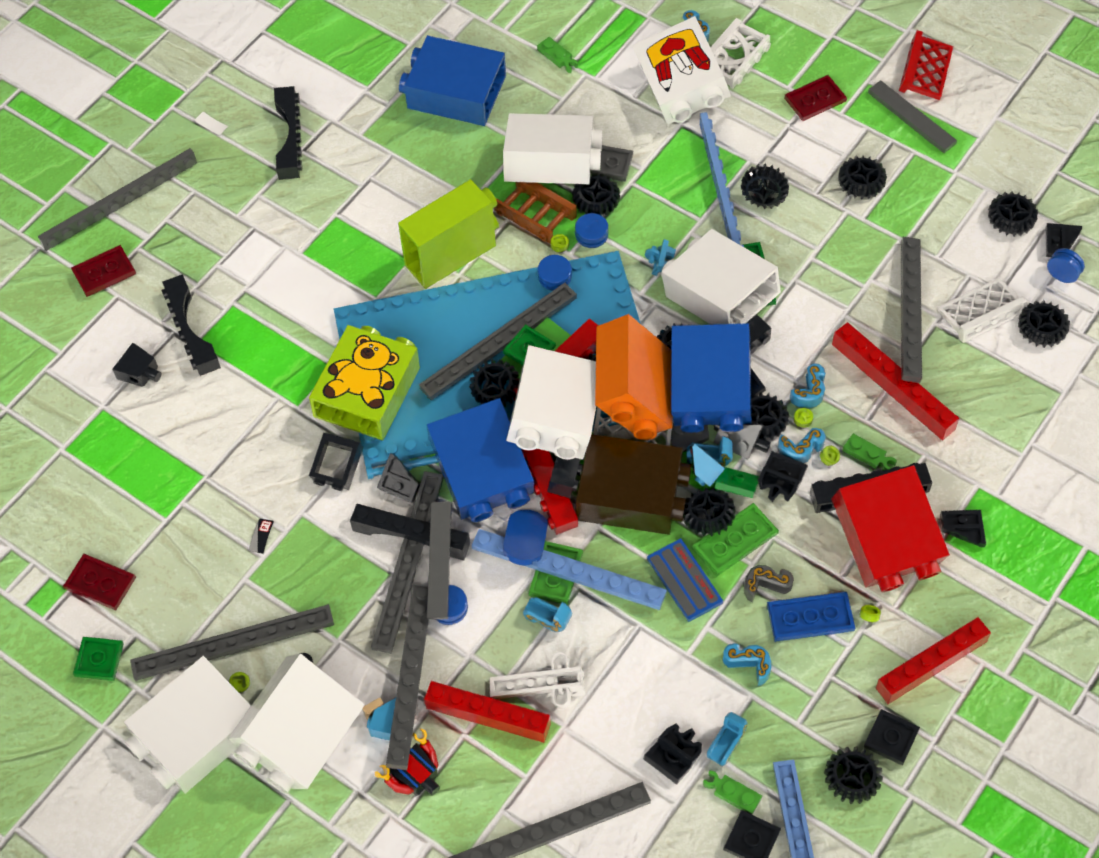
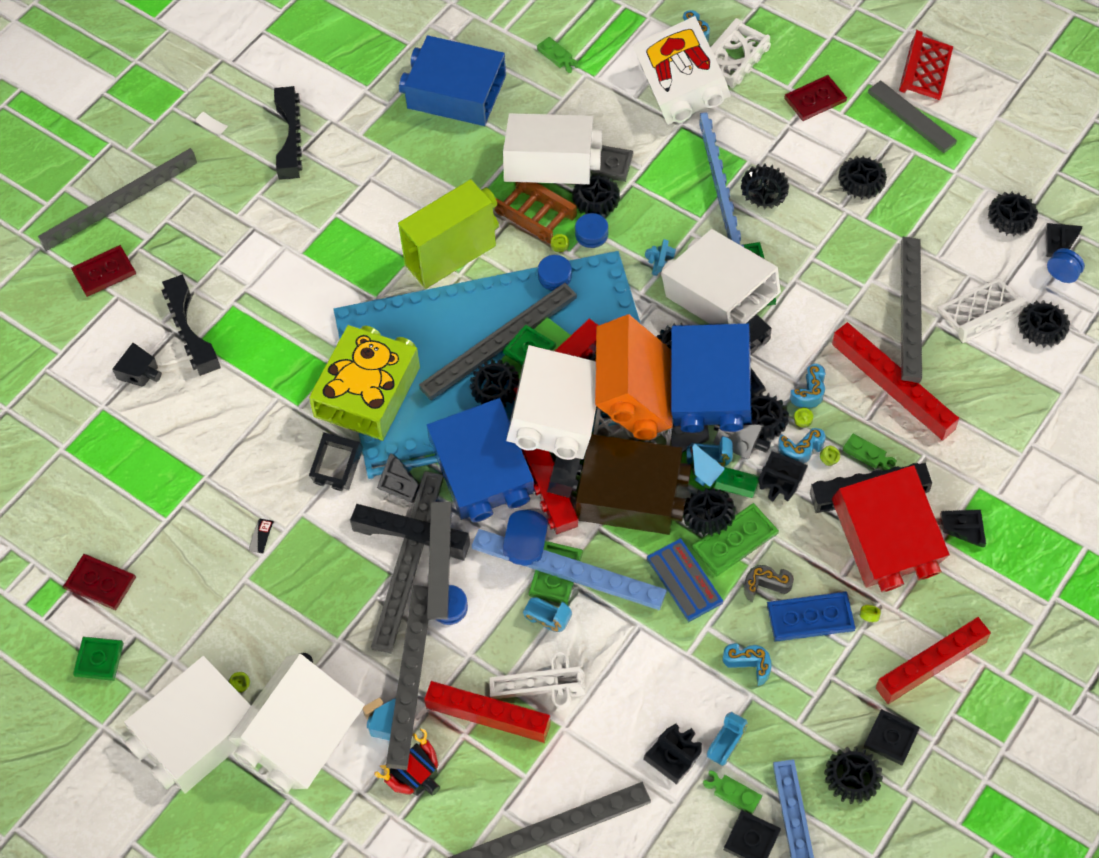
(232, 642): dark grey plate -> none

